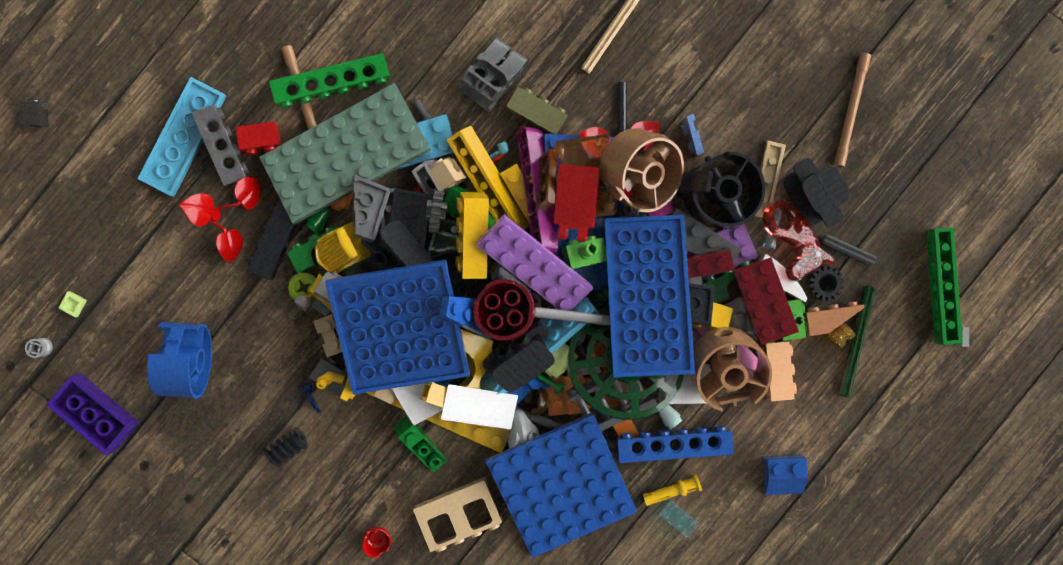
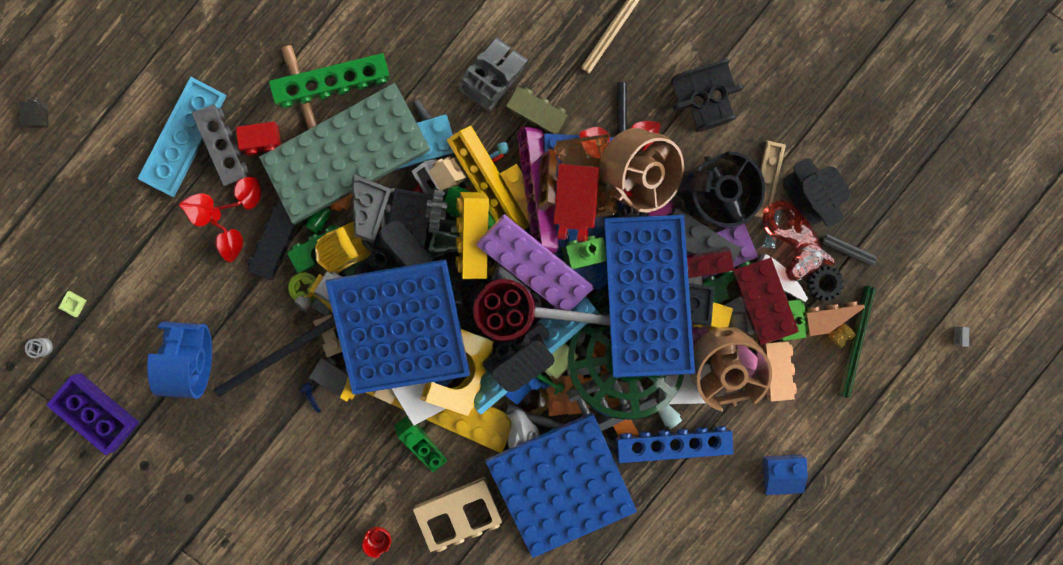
(276, 356): none -> black piece
(287, 448): black piece -> none
(328, 378): yellow arm -> none
(460, 311): blue wing -> none
(479, 407): white sticker -> none
(678, 518): clear light blue plate -> none
(681, 488): yellow pin -> none
(694, 142): medium blue wing -> none
(702, 83): none -> black piece
(861, 70): medium nougat piece -> none
(944, 286): green brick -> none

